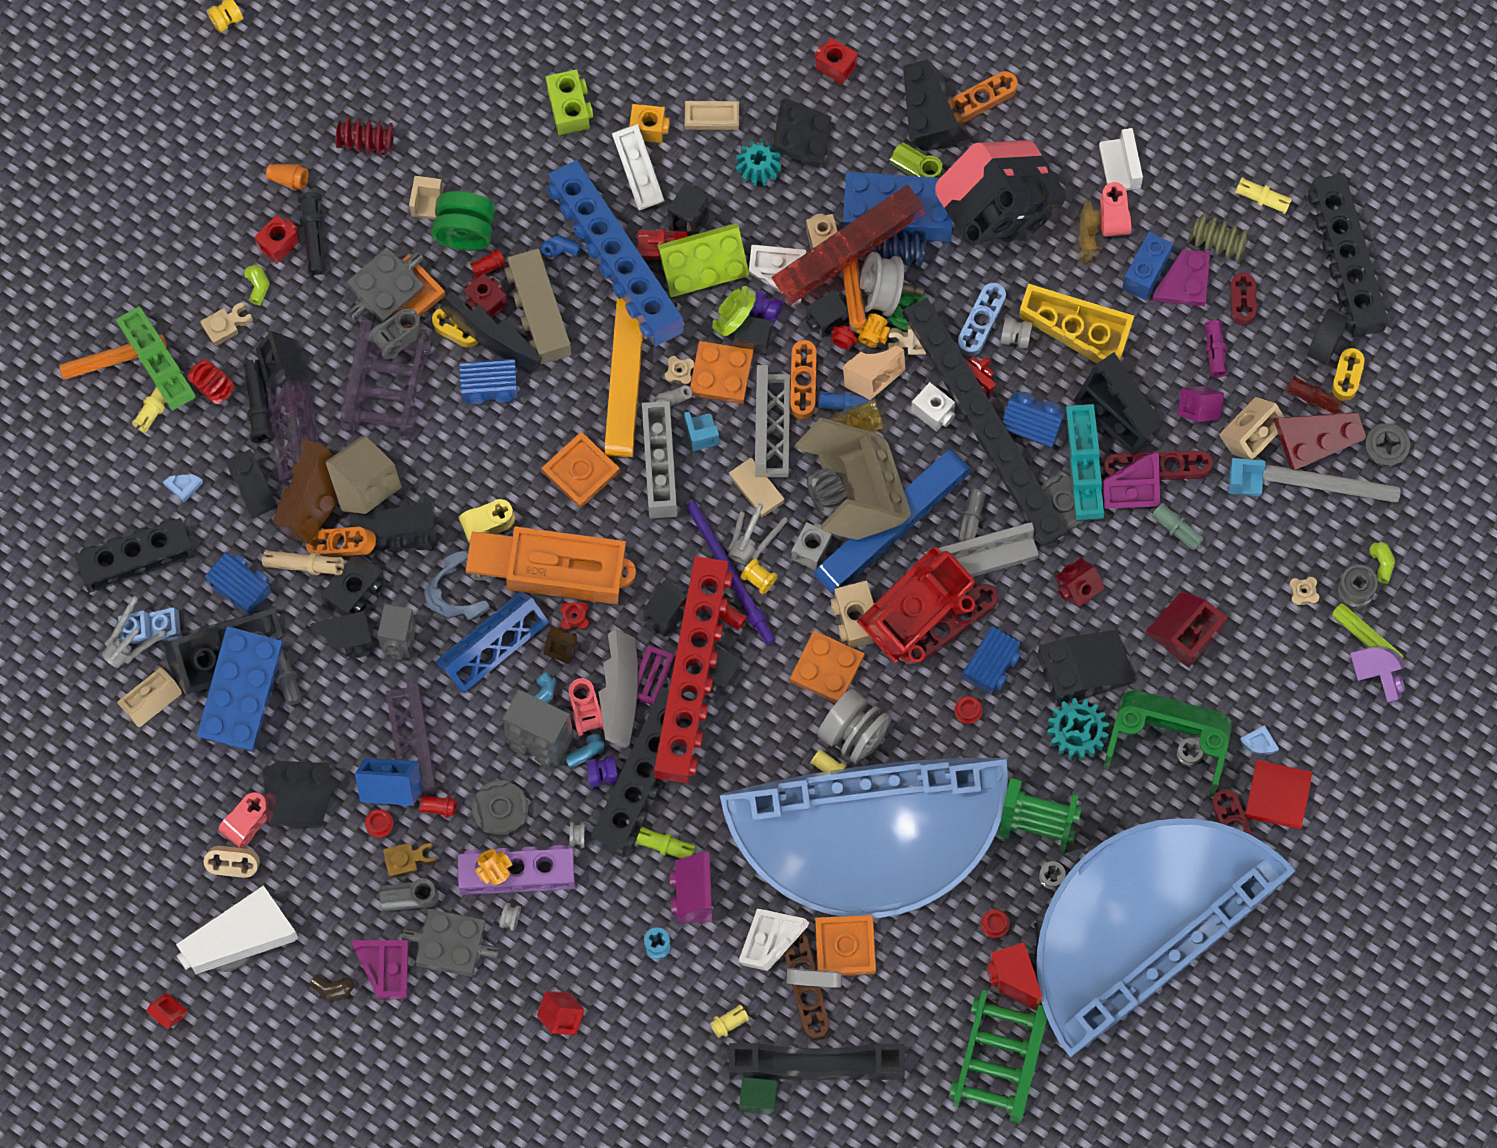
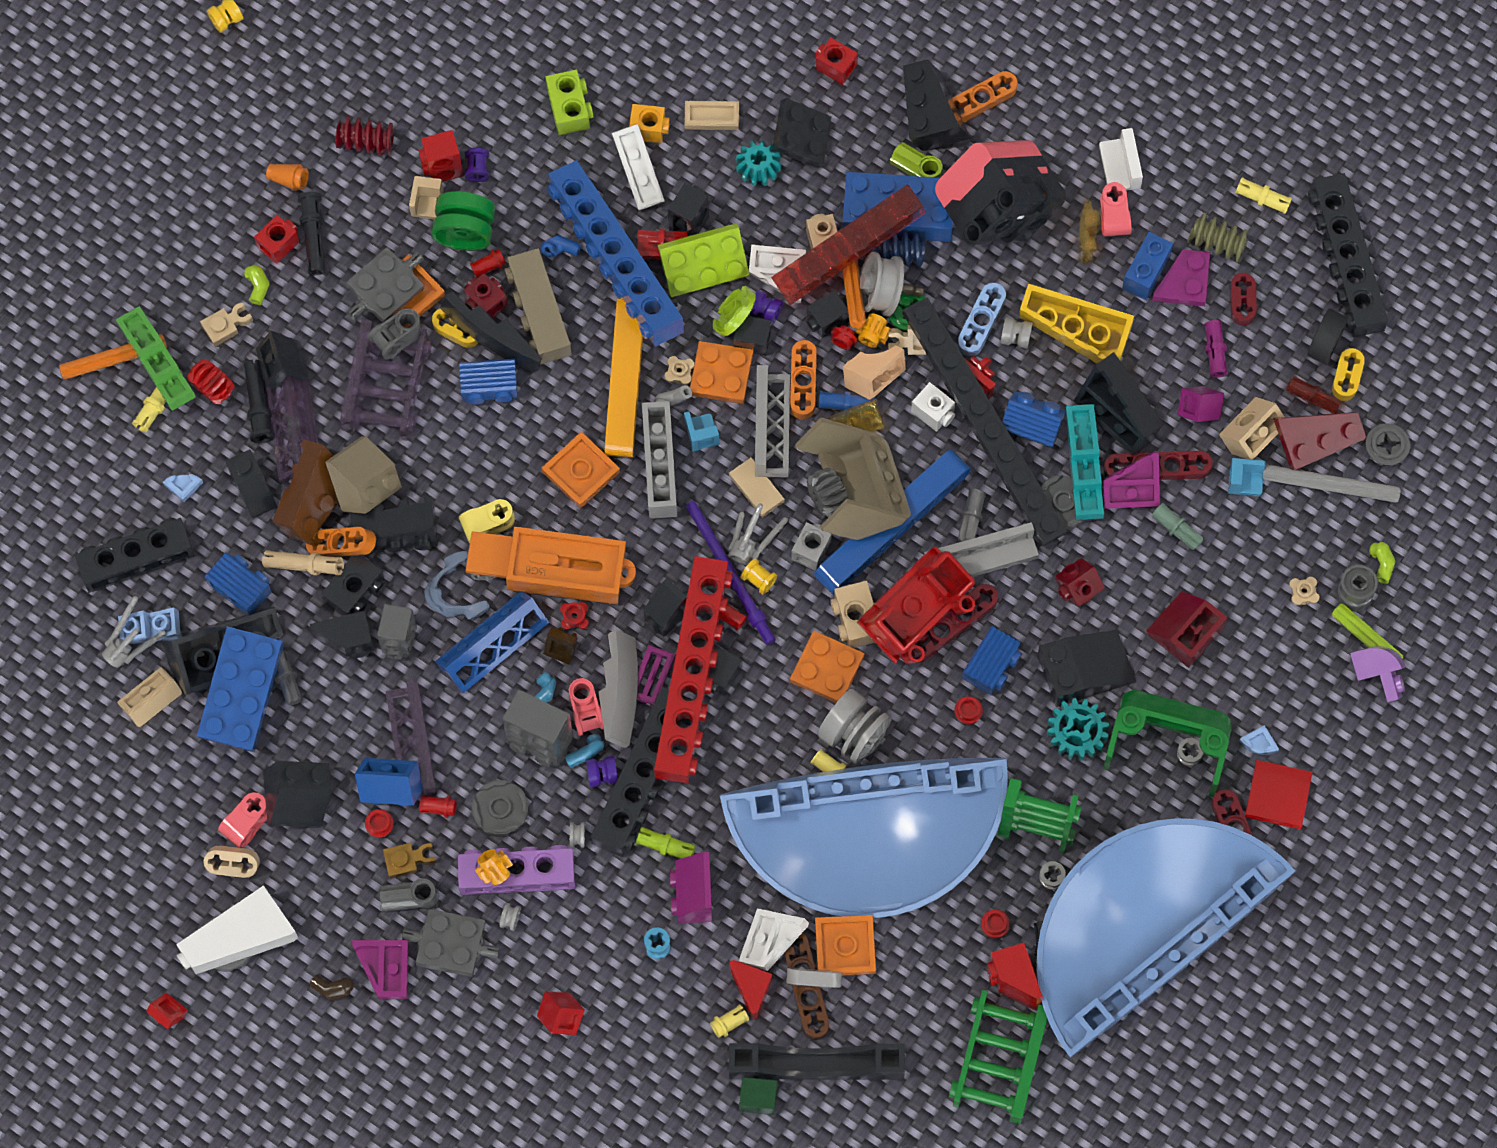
(441, 156): none -> red brick
(476, 162): none -> dark purple bush
(752, 985): none -> red slope

